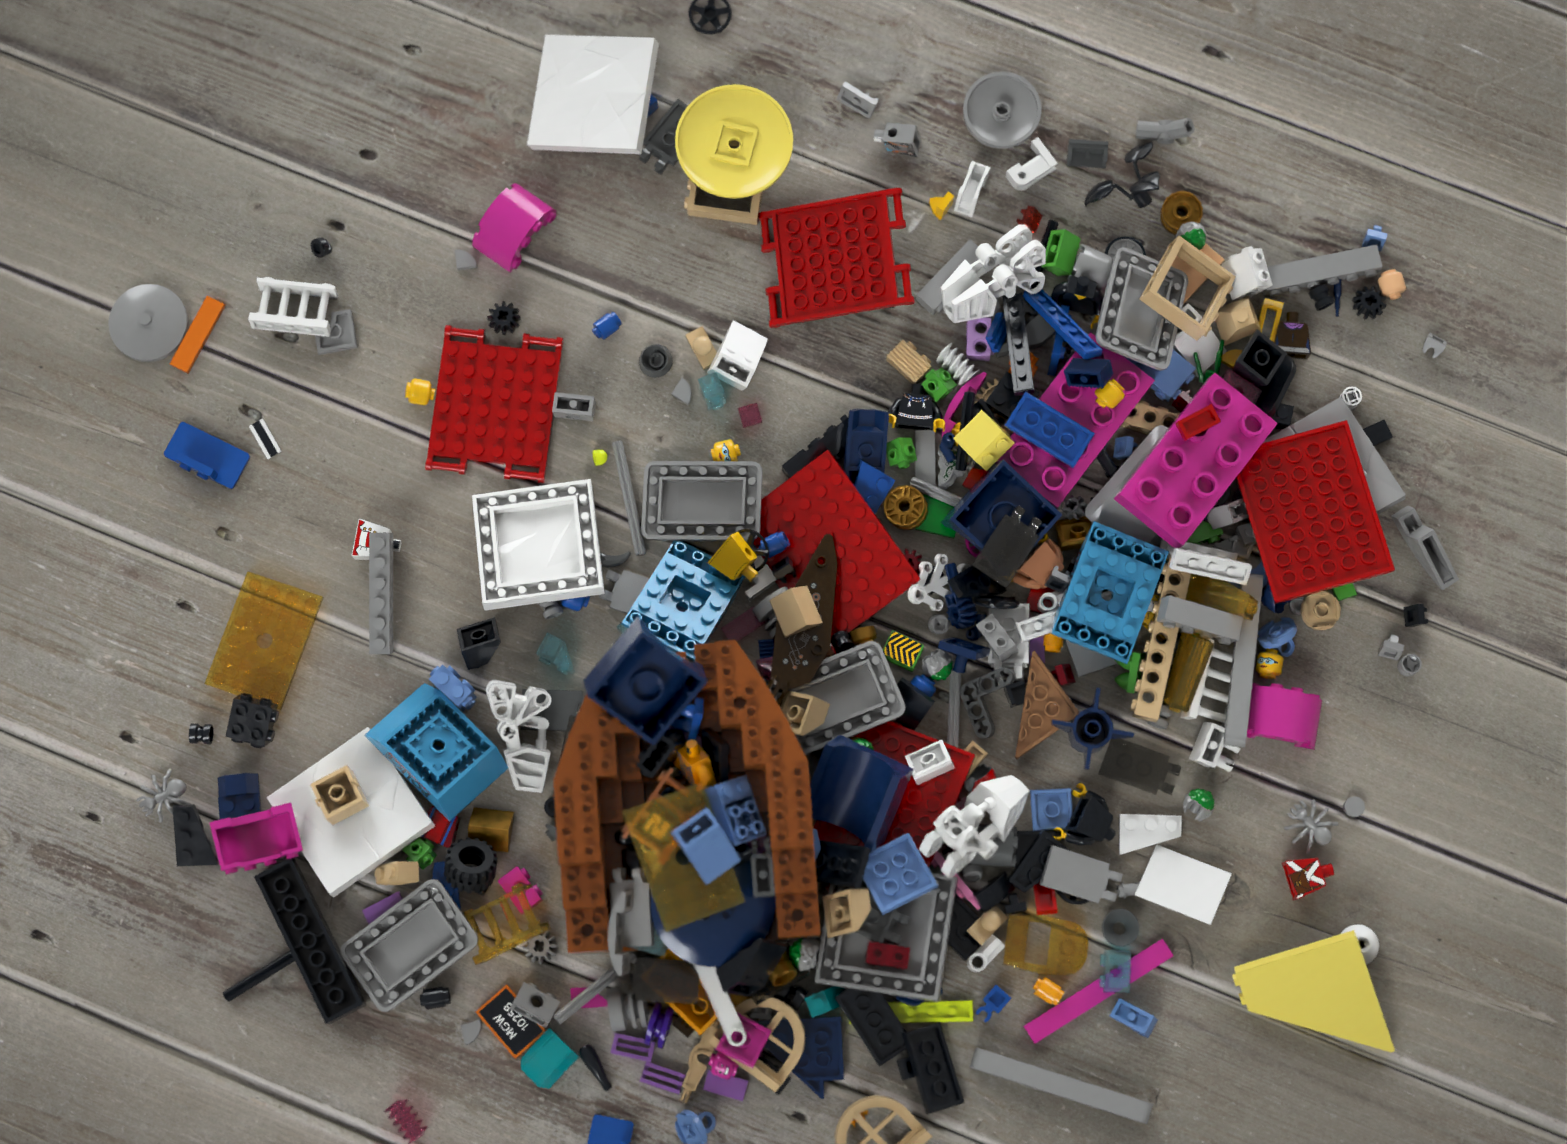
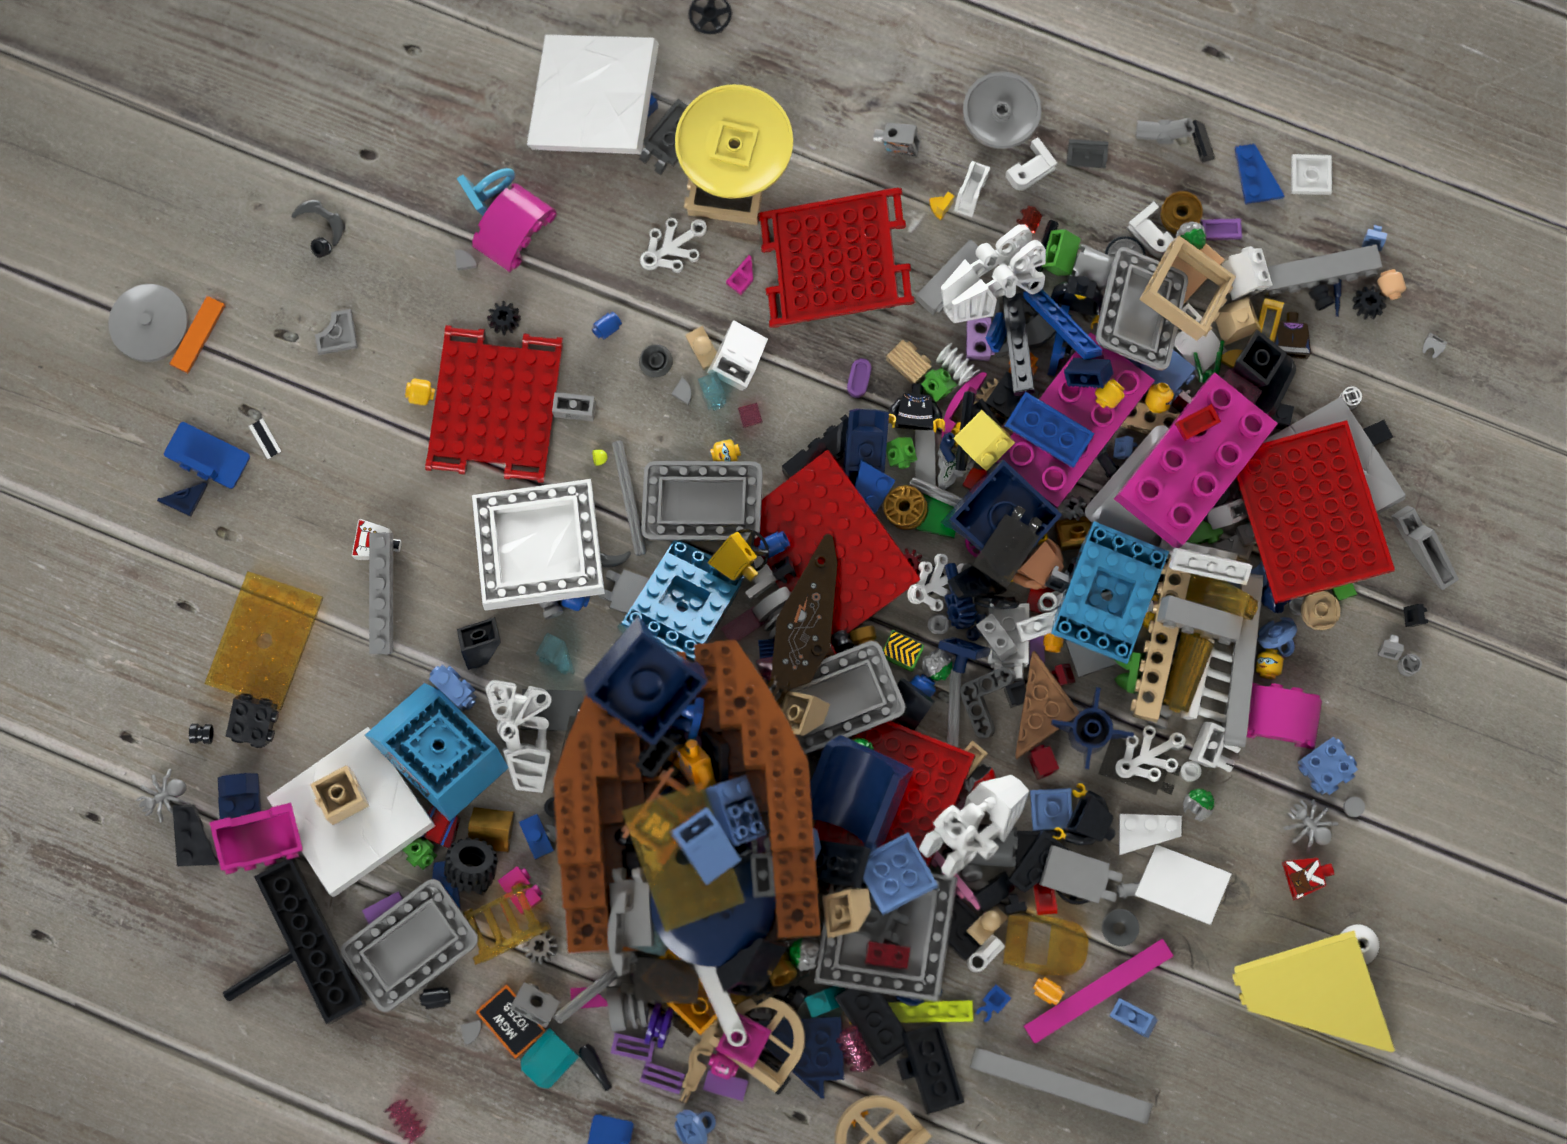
(185, 500): none -> dark blue tile
(297, 324): white fence -> none
(315, 207): none -> dark grey piece
(397, 873): tan brick -> none
(478, 195): none -> medium azure tile
(536, 836): none -> blue tile
(671, 247): none -> white plant
(742, 276): none -> dark pink tile
(795, 610): tan slope -> none
(855, 1049): none -> clear pink piece
(857, 100): light grey plate -> none
(859, 378): none -> medium lavender tile
(930, 762): white slope -> none
(1043, 762): none -> dark red brick
(1122, 961): clear light blue brick -> none
(1139, 189): black plant -> none
(1148, 233): none -> white piece
(1148, 756): none -> white plant
(1159, 397): none -> yellow head
(1190, 771): none -> white tile
(1202, 142): none -> black slope
(1222, 229): none -> medium lavender tile
(1255, 176): none -> blue wing
(1311, 174): none -> white tile
(1328, 766): none -> medium blue brick

